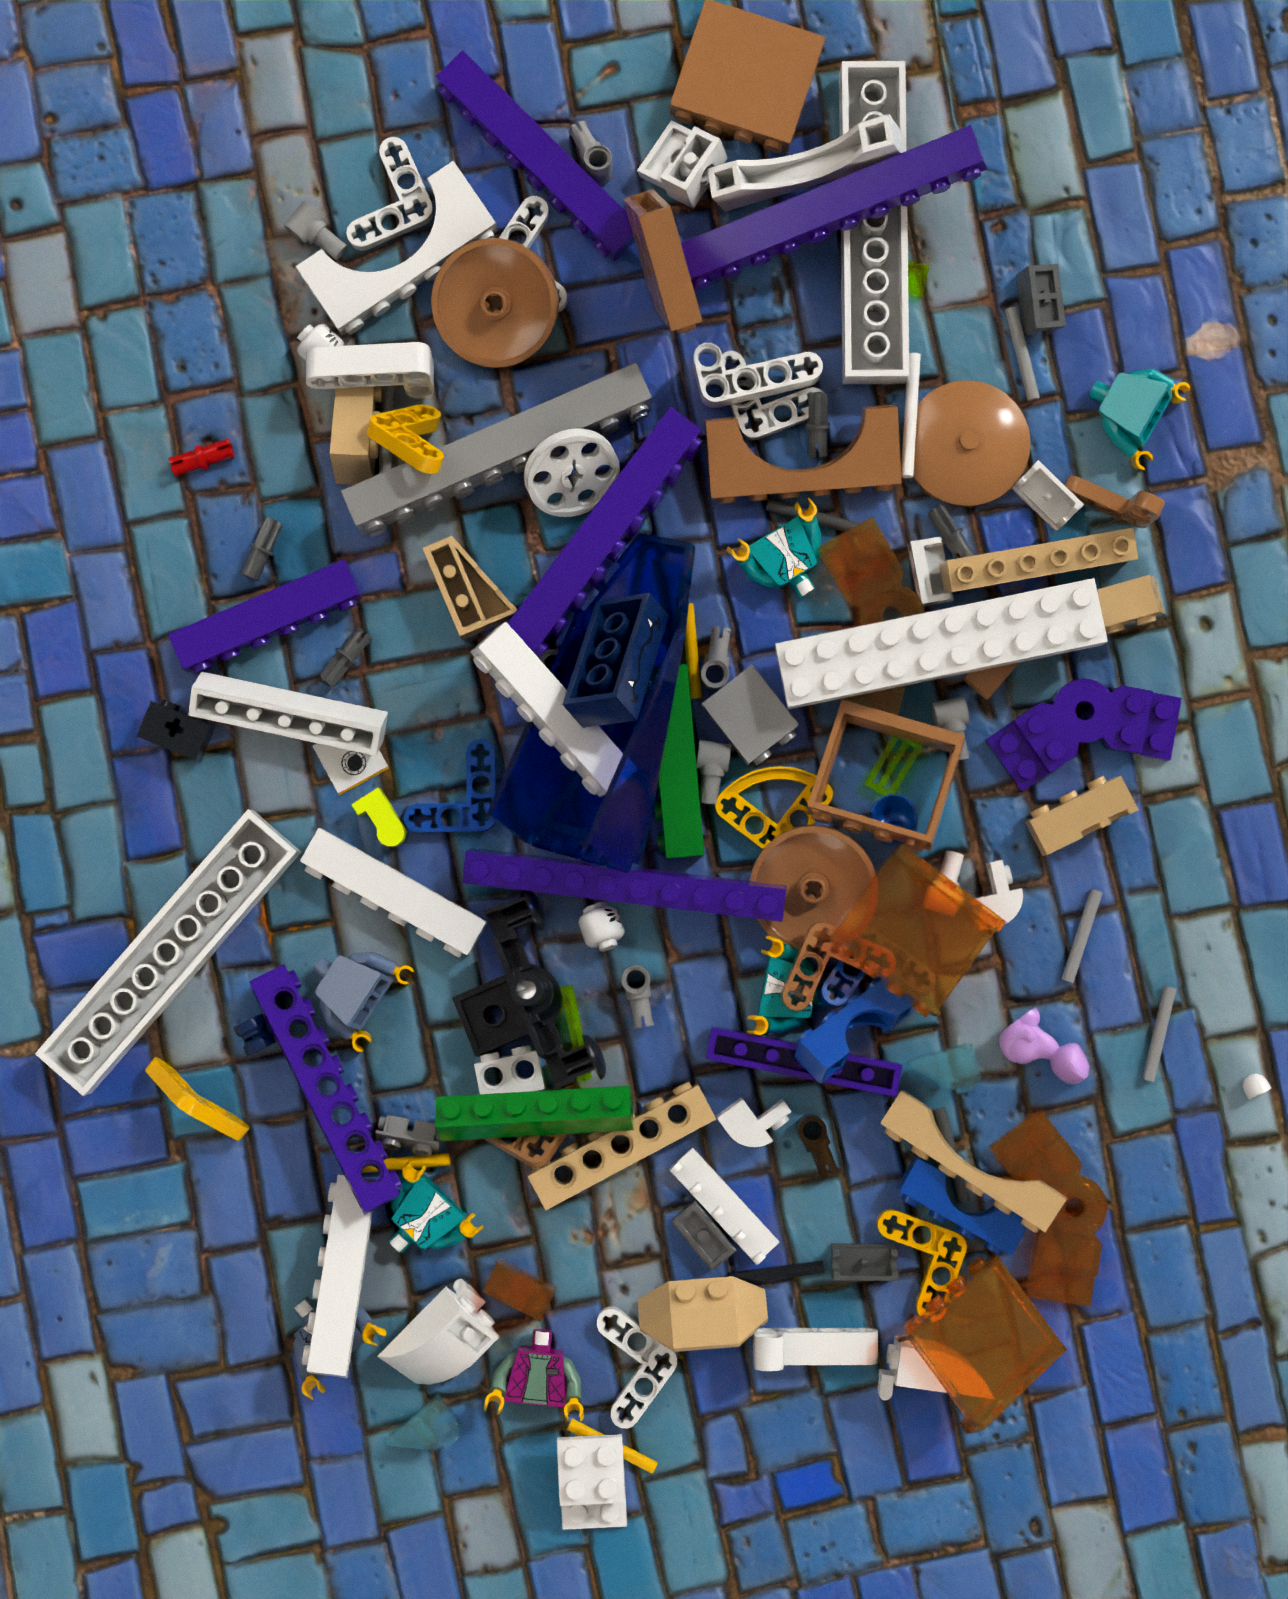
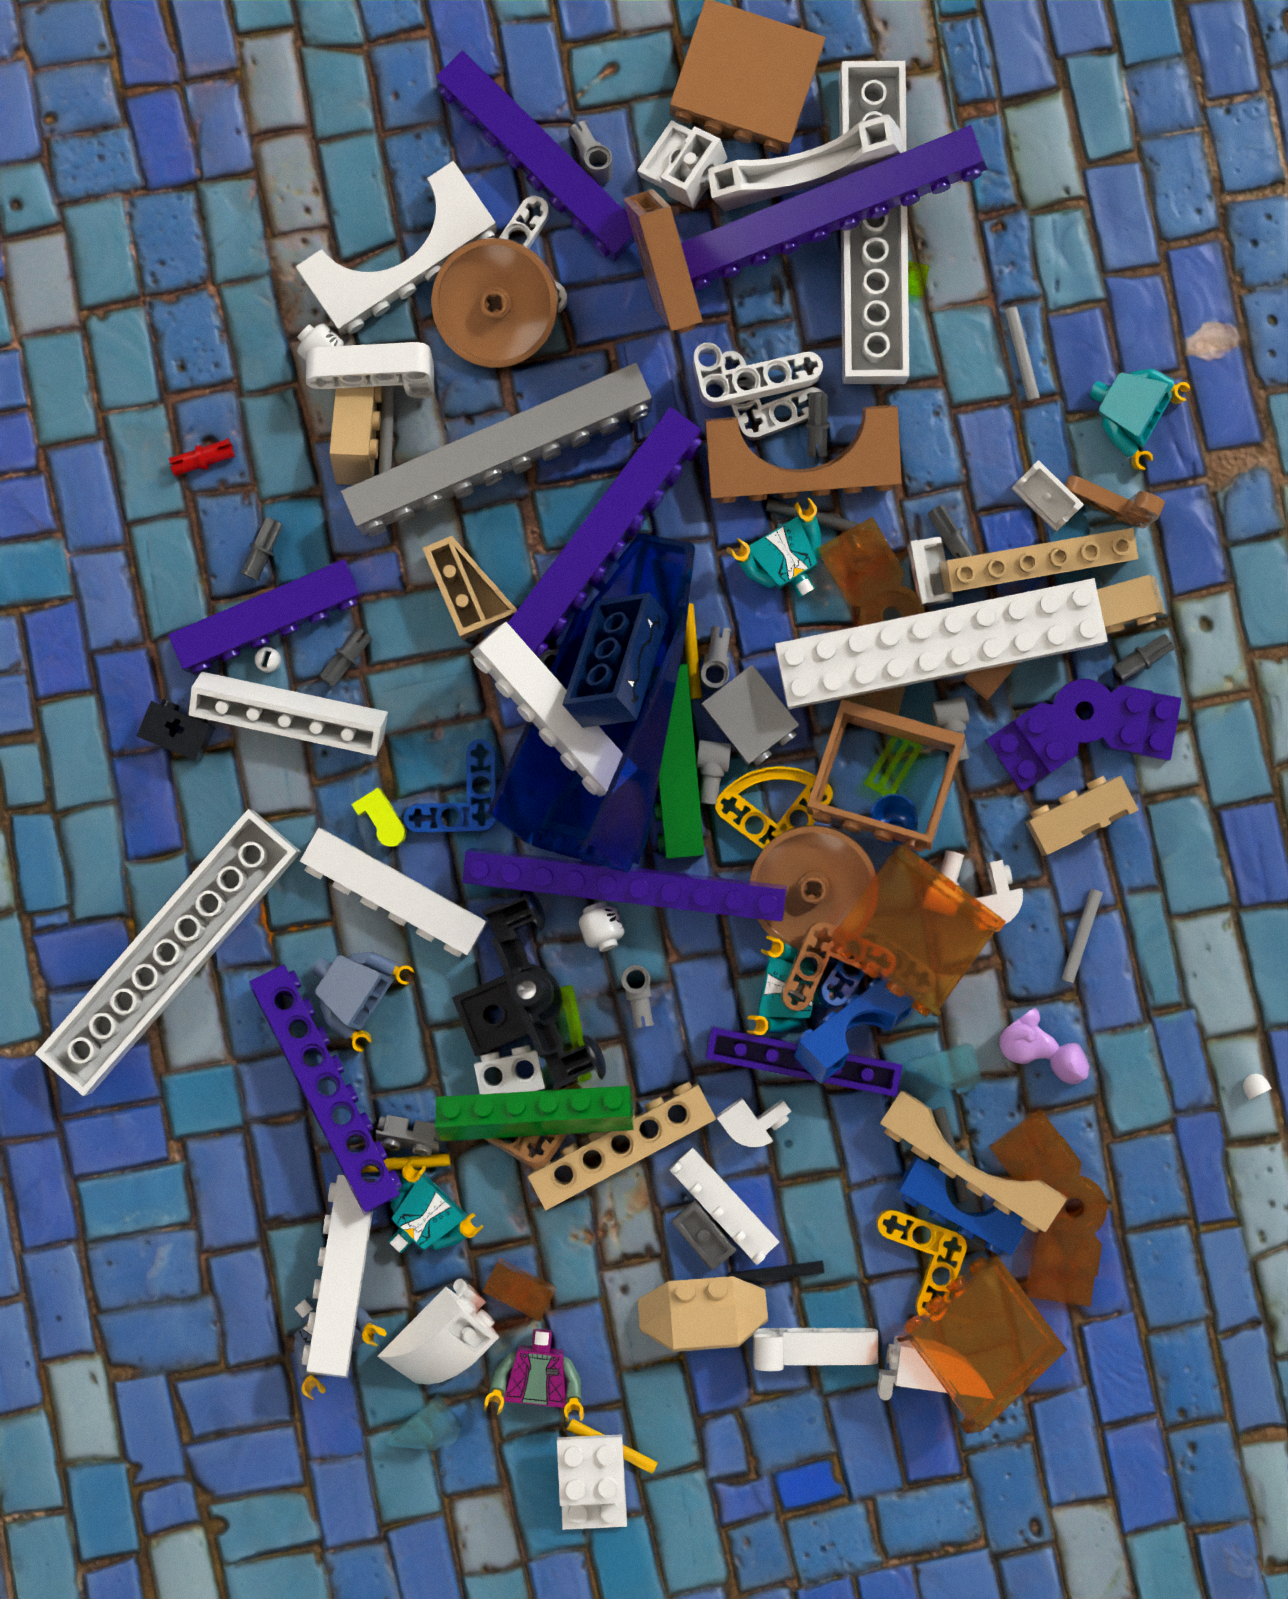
(193, 1104): yellow beam -> none
(250, 1028): dark blue wheel -> none
(273, 662): none -> white hinge
(309, 226): light grey pin -> none
(349, 768): white sticker -> none
(400, 433): yellow beam -> none
(406, 197): white beam -> none
(562, 466): white wedge -> none
(645, 1356): white beam -> none
(818, 1145): dark brown pin -> none
(864, 1262): dark grey hinge -> none
(910, 416): white bar -> none
(969, 444): medium nougat dish -> none
(1040, 299): dark grey hinge -> none
(1143, 657): none -> dark grey axle
(1159, 1033): light grey bar -> none

